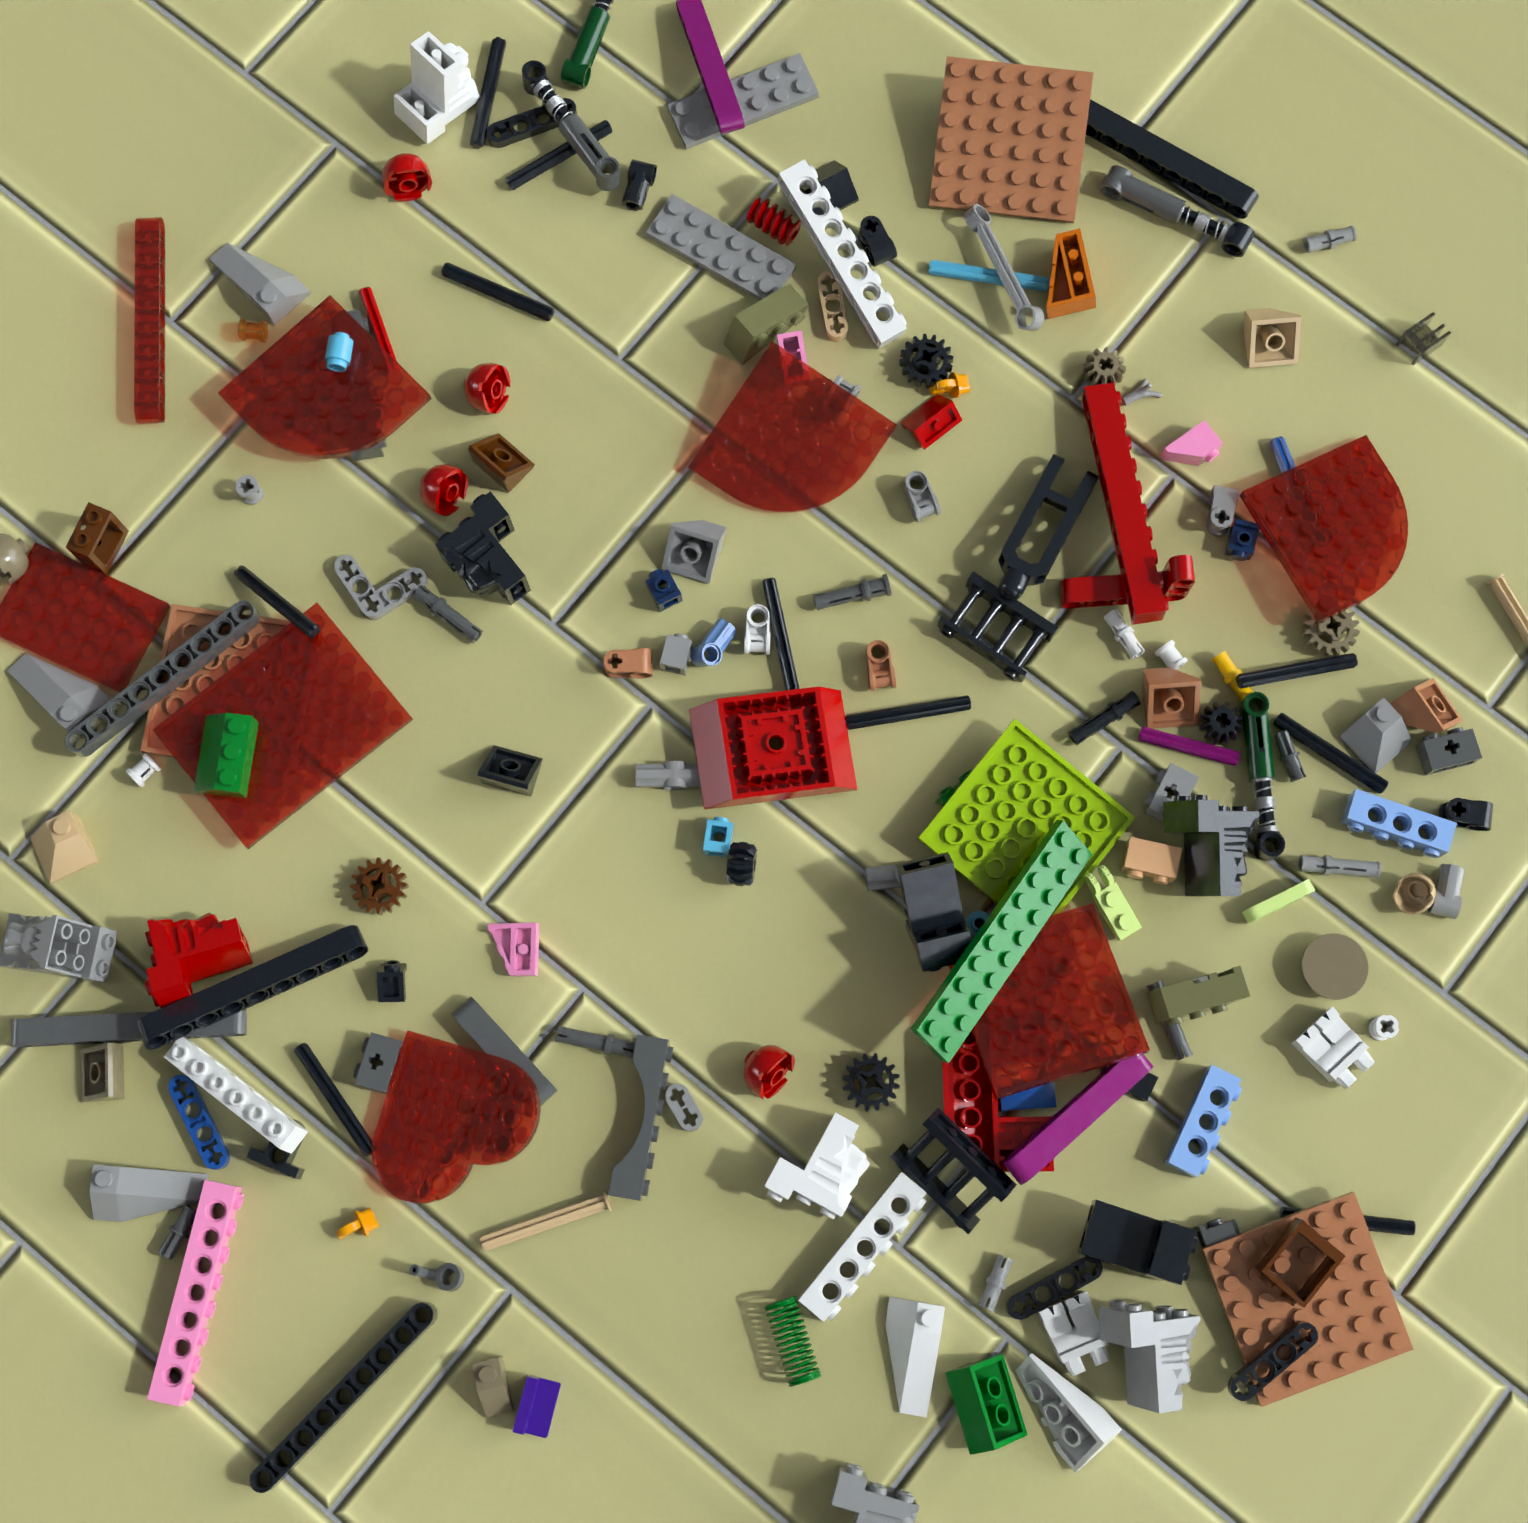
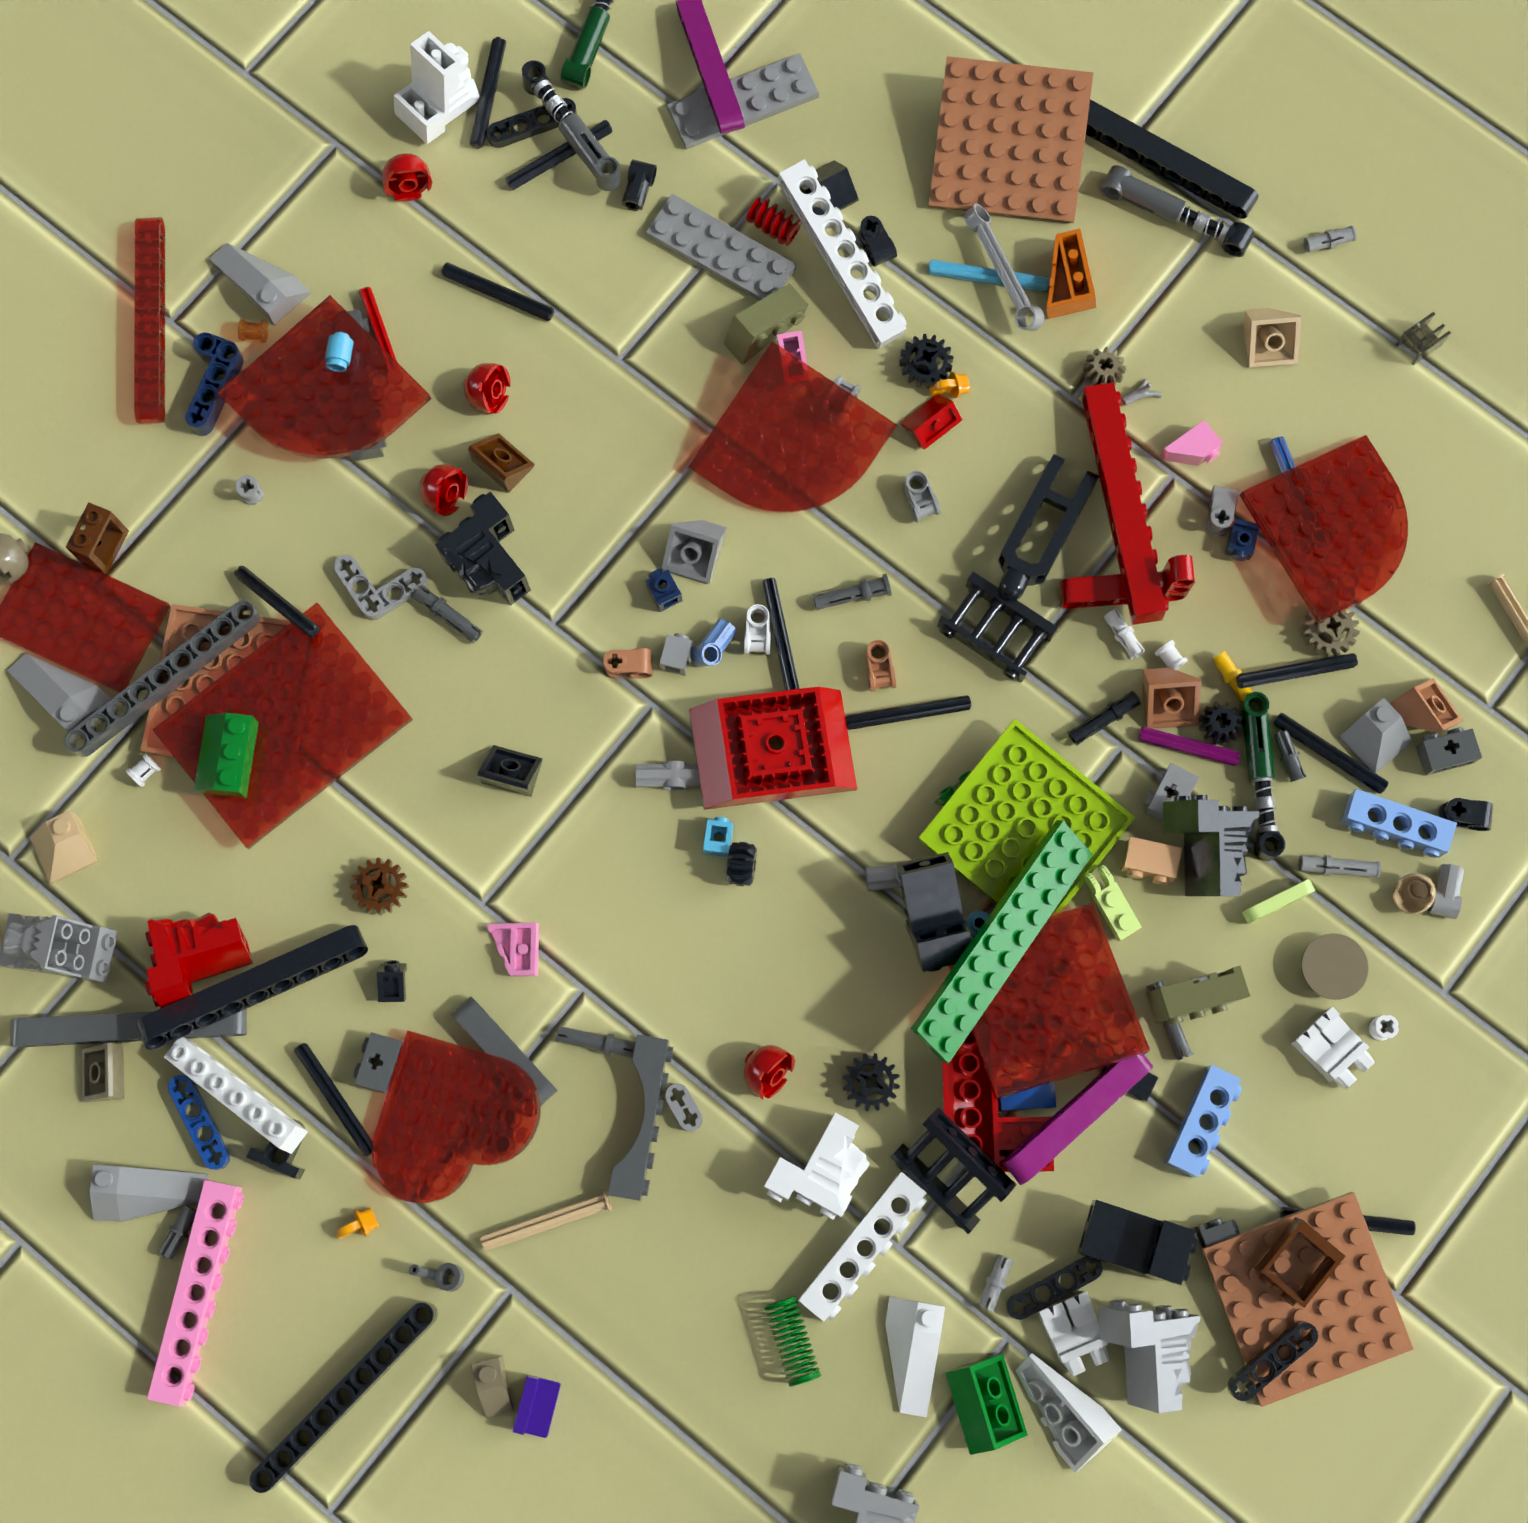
(204, 421): none -> dark blue beam
(828, 316): tan beam -> none

